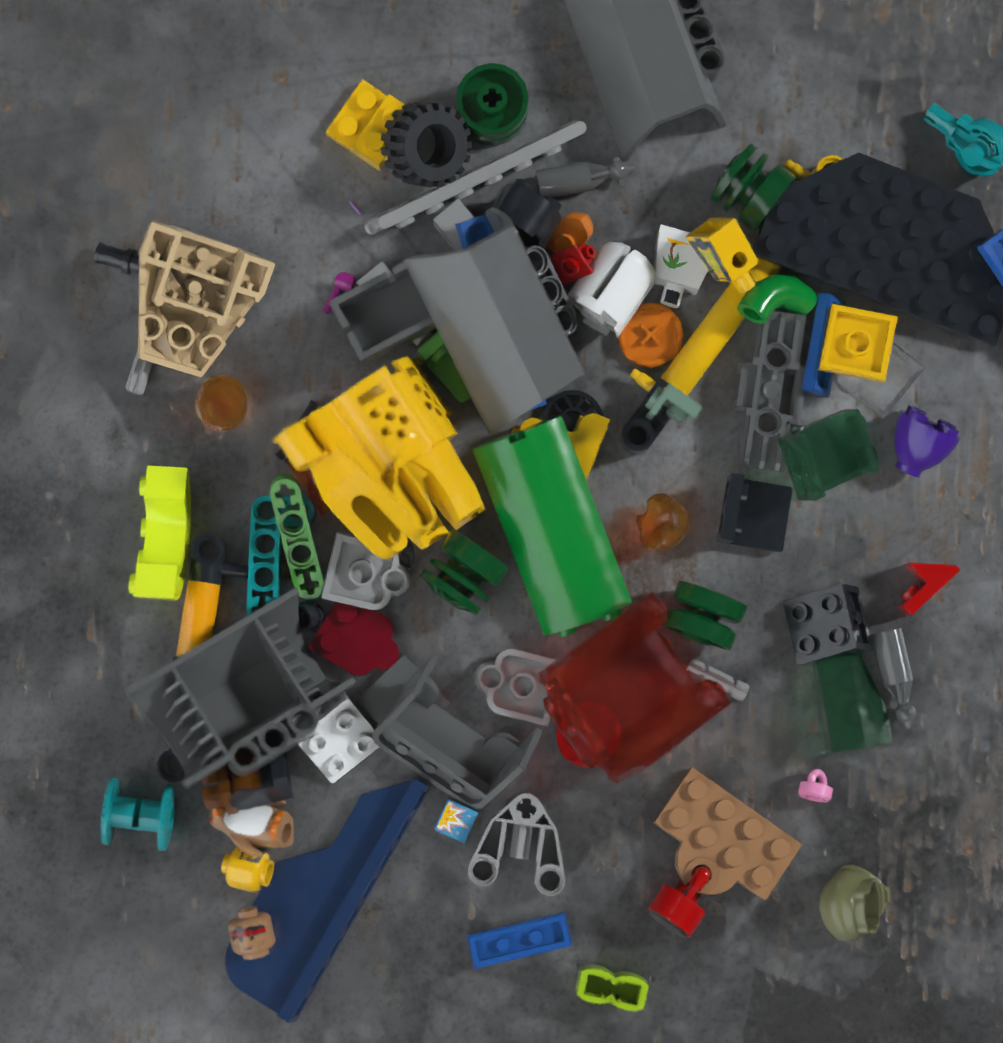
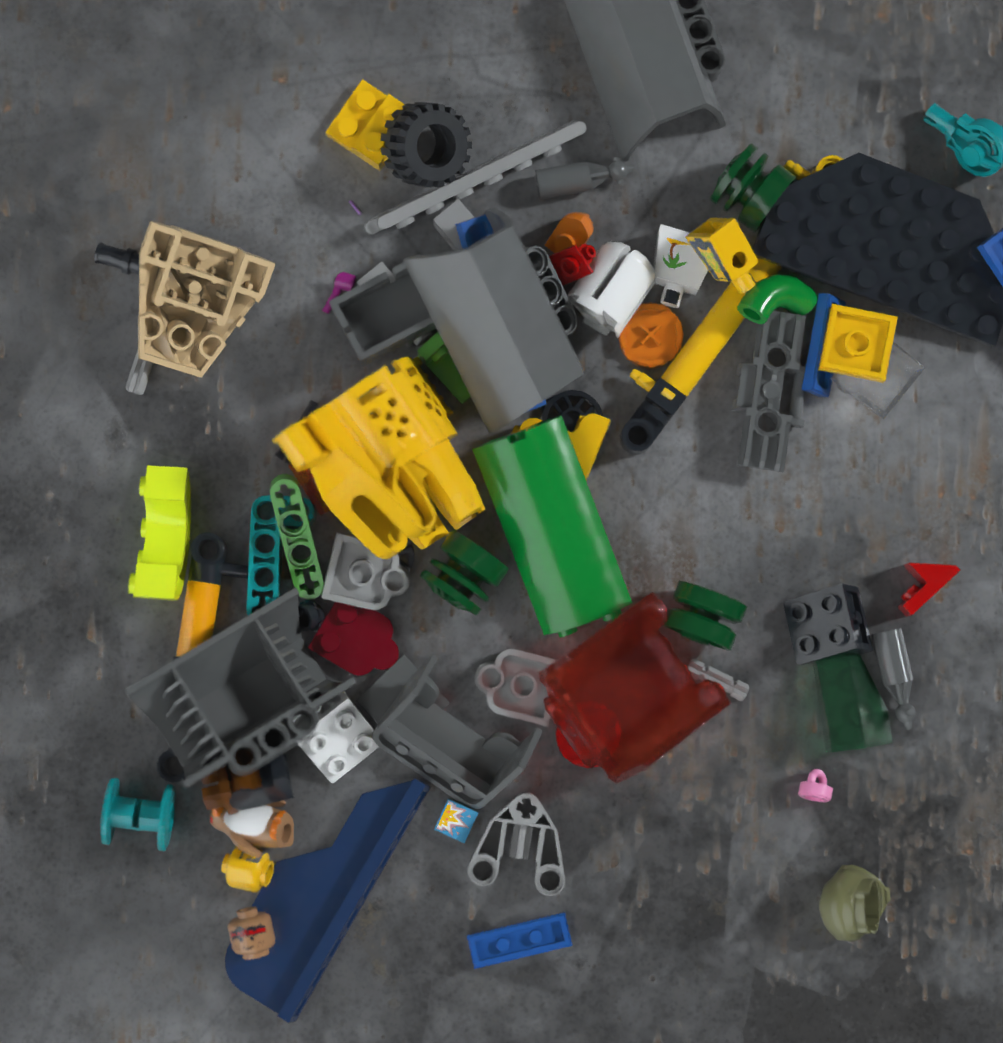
(221, 402): clear orange hair -> none
(492, 85): dark green wheel -> none
(531, 214): black brick -> none
(620, 988): lime brick -> none
(663, 523): clear orange hair -> none
(679, 405): sand green bracket -> none
(718, 847): medium nougat plate -> none
(754, 514): black bracket -> none
(828, 453): clear green panel -> none
(922, 442): dark purple piece -> none

